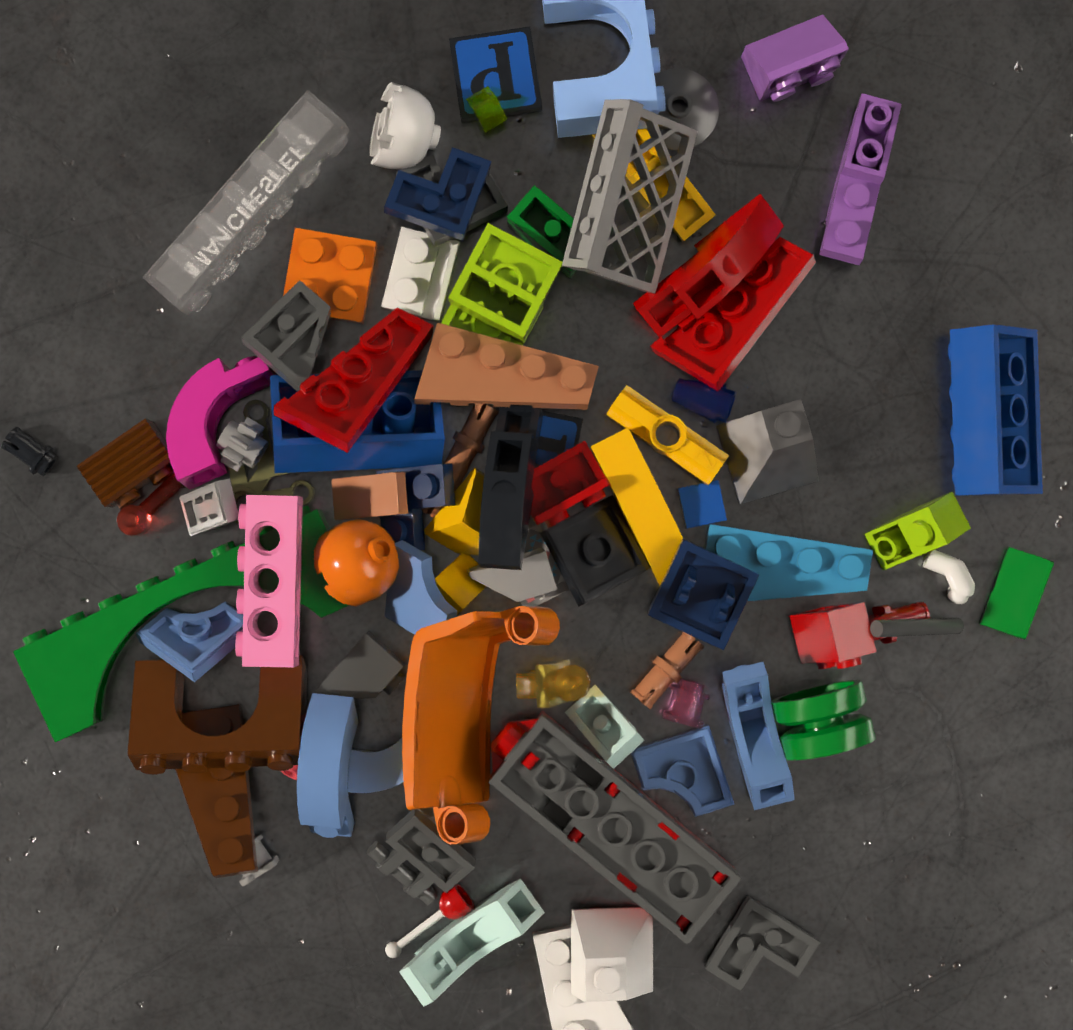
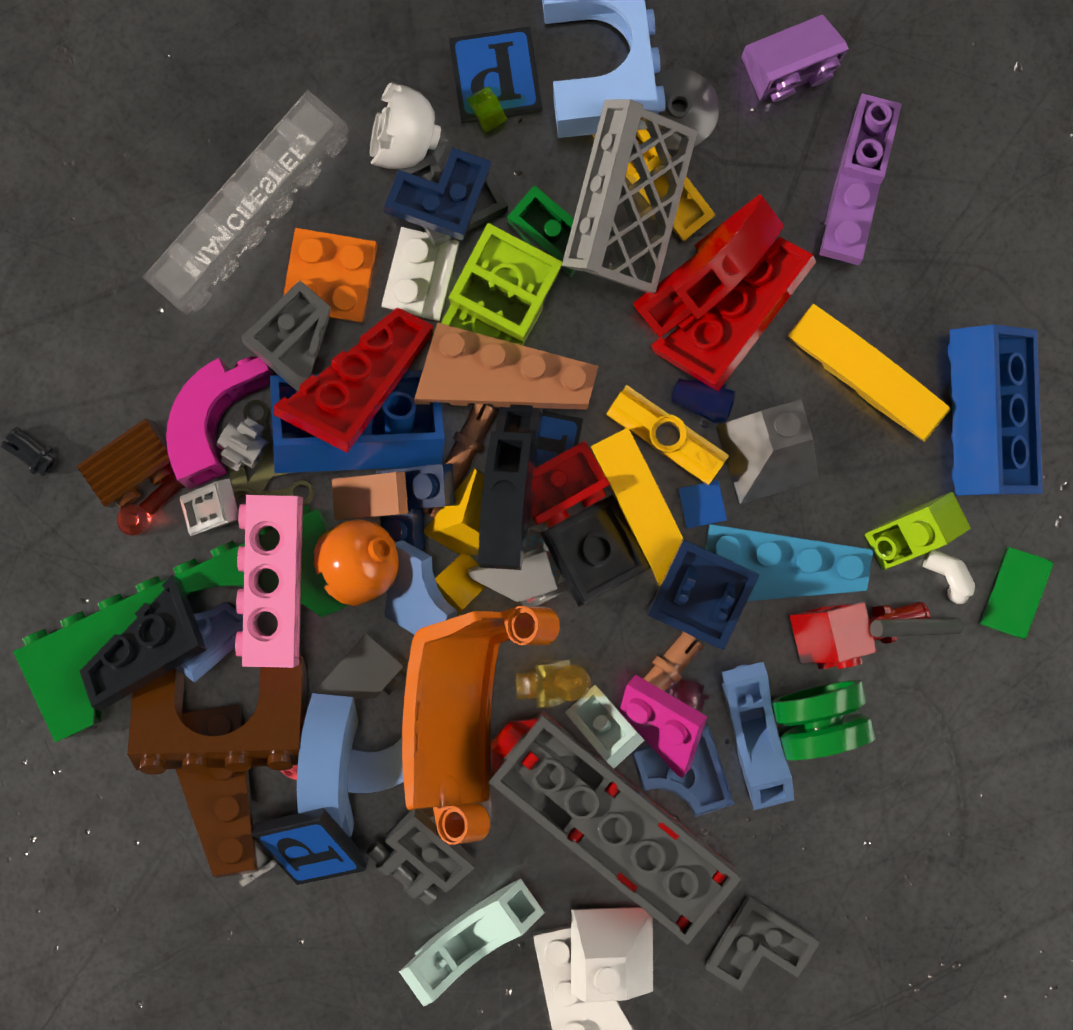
(149, 648): none -> black wing
(310, 846): none -> tile
(453, 905): hinge -> none
(664, 723): none -> dark pink wing
(869, 372): none -> yellow slope

